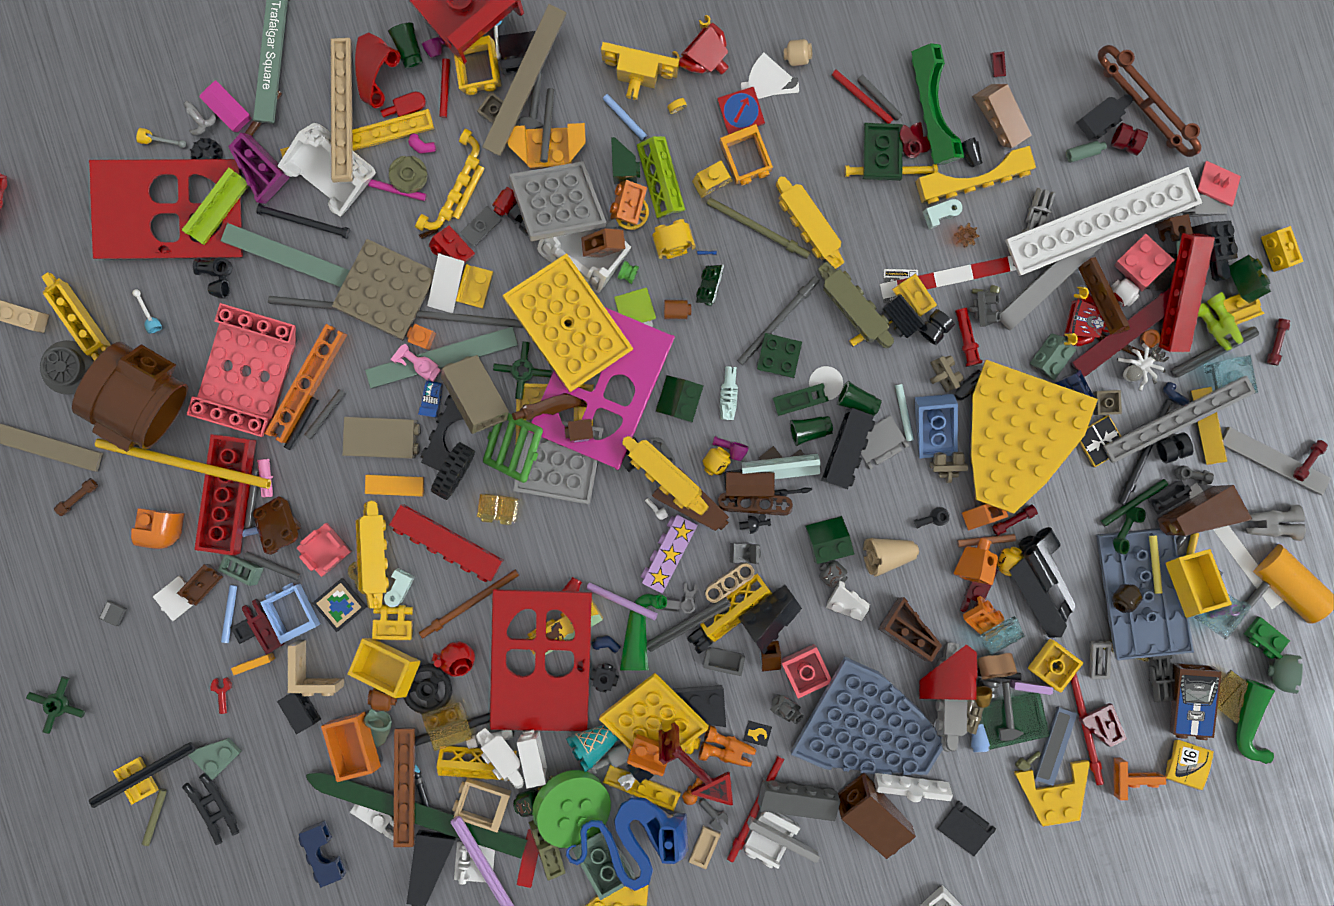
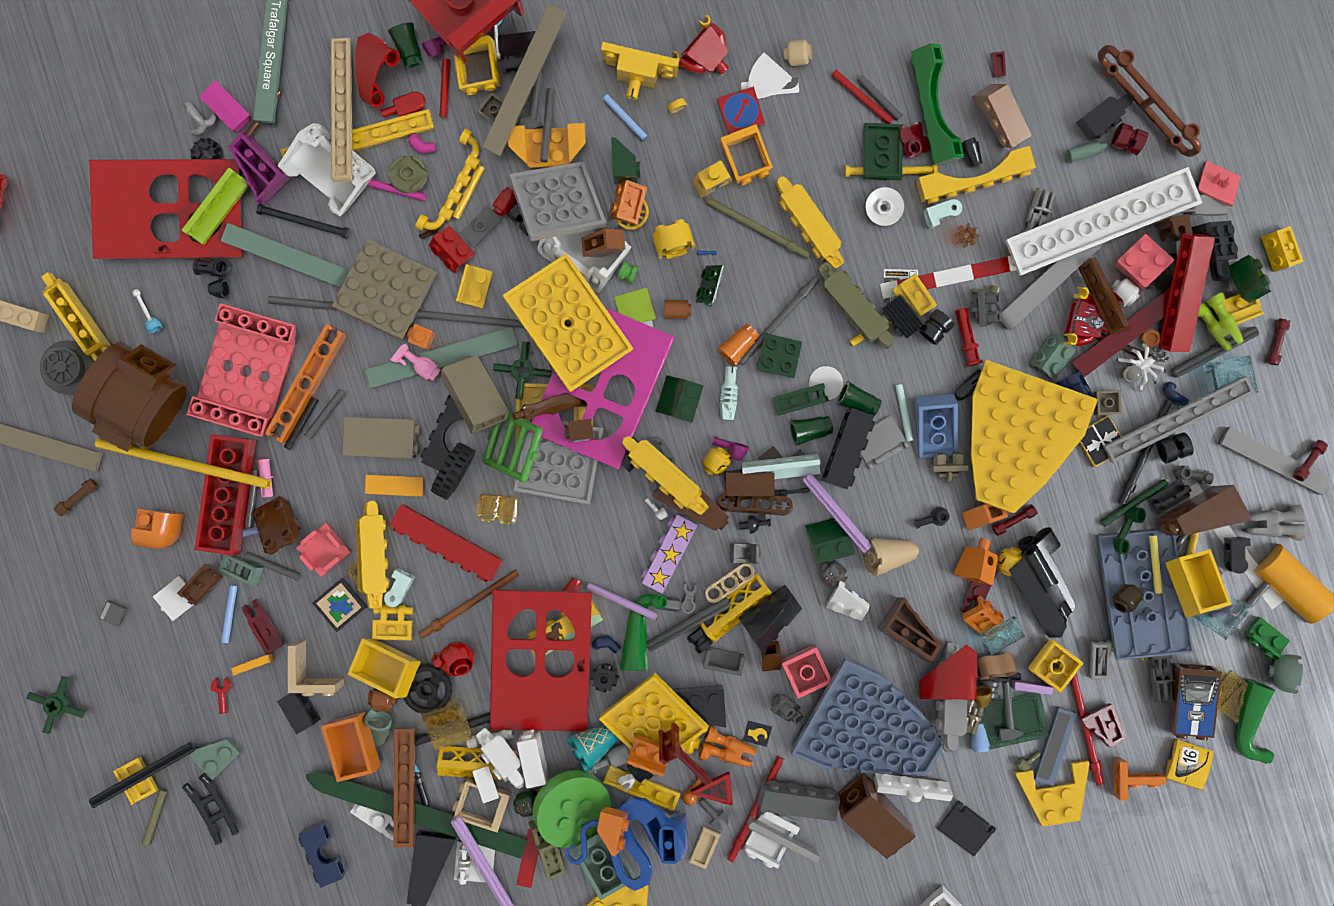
(145, 136): hinge -> none
(242, 631): black tile -> none
(275, 620): light blue window -> none
(431, 399): blue leg -> none
(445, 283): white sticker -> none
(485, 784): none -> white sticker
(612, 827): none -> orange slope
(663, 174): lime fence -> none
(738, 344): none -> orange plant
(837, 513): none -> lavender axle
(891, 200): none -> white dish
(948, 379): dark tan hips -> none
(994, 539): nougat bar -> none
(1210, 433): yellow tile -> none
(1235, 554): none -> black leg

